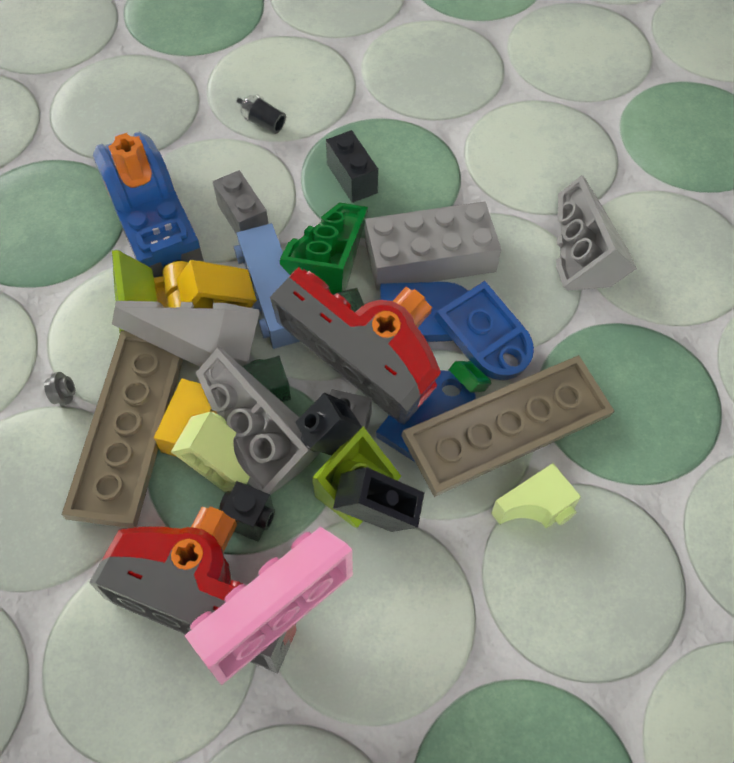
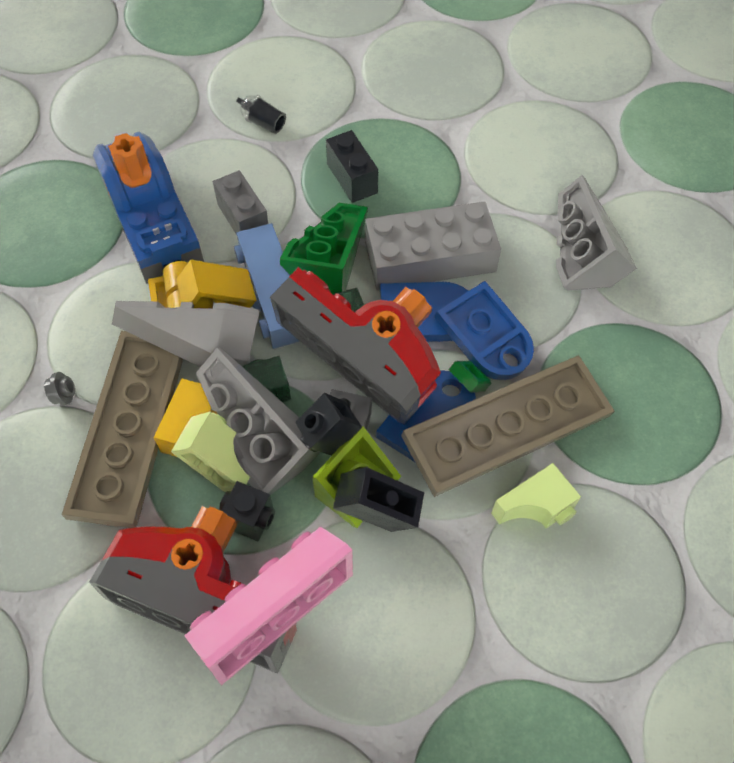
(132, 279): lime slope -> none

